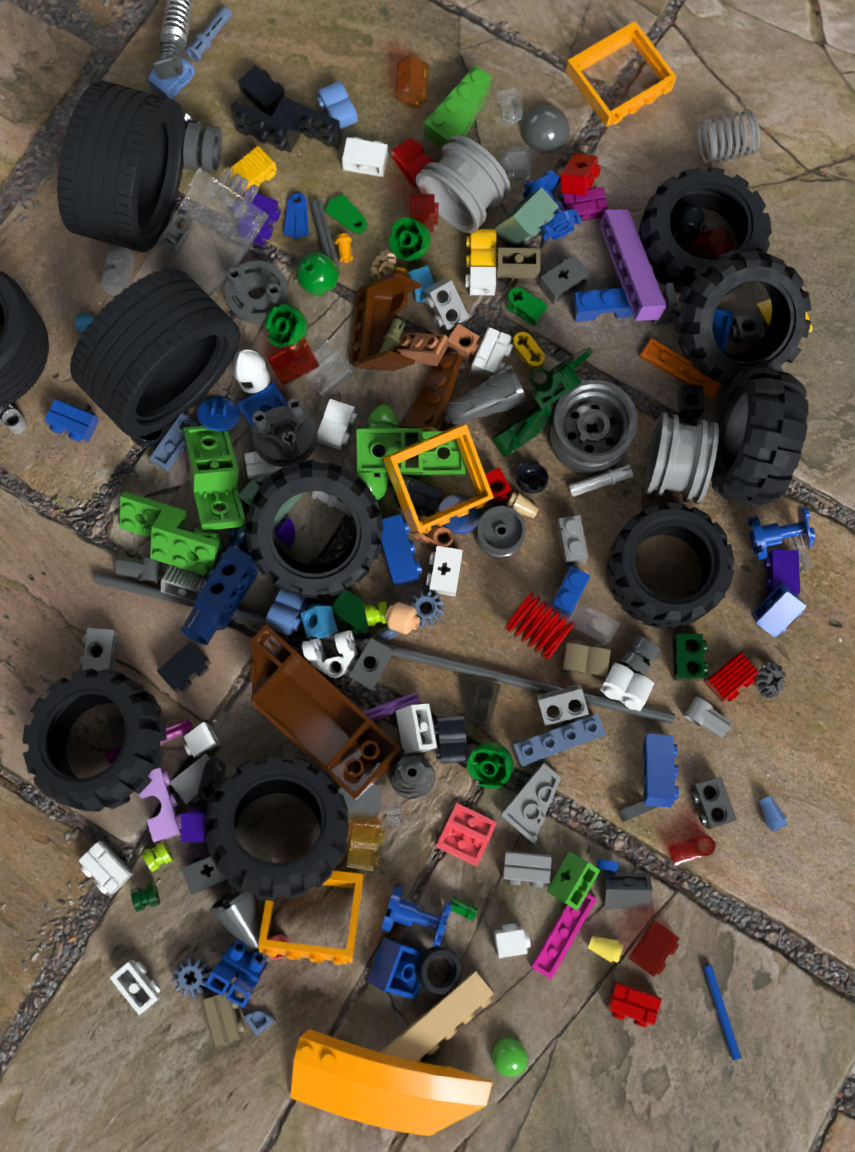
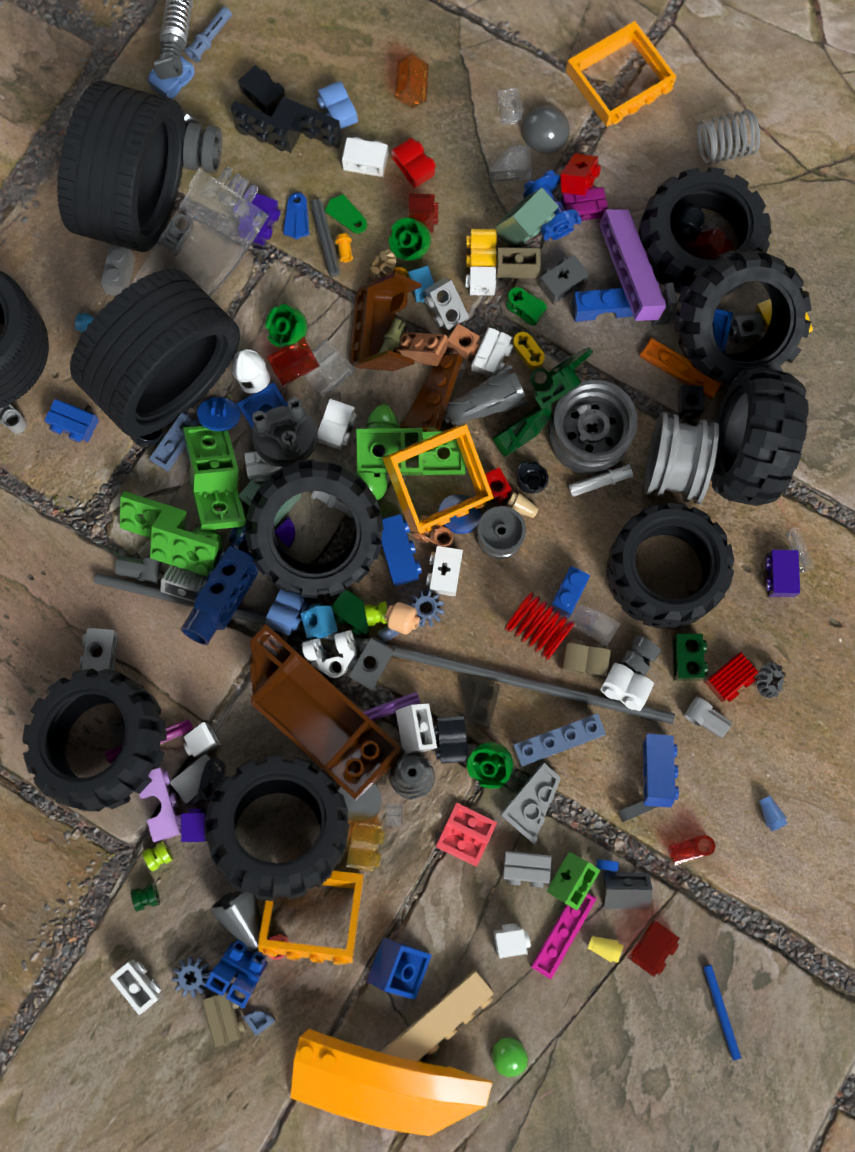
(105, 868): white brick -> none
(184, 667): black brick -> none
(195, 876): dark grey brick -> none
(241, 285): dark grey piece -> none
(255, 167): yellow brick -> none
(317, 273): green cylinder -> none
(407, 913): blue piece -> none
(424, 496): black brick -> none
(454, 971): black tyre -> none
(459, 108): bright green wedge -> none
(464, 183): light grey wheel -> none
(464, 909): green pin -> none
(561, 699): light grey brick -> none
(572, 540): light grey brick -> none
(634, 1004): red brick -> none
(718, 800): dark grey brick -> none
(772, 534): blue piece -> none
(778, 610): brick -> none

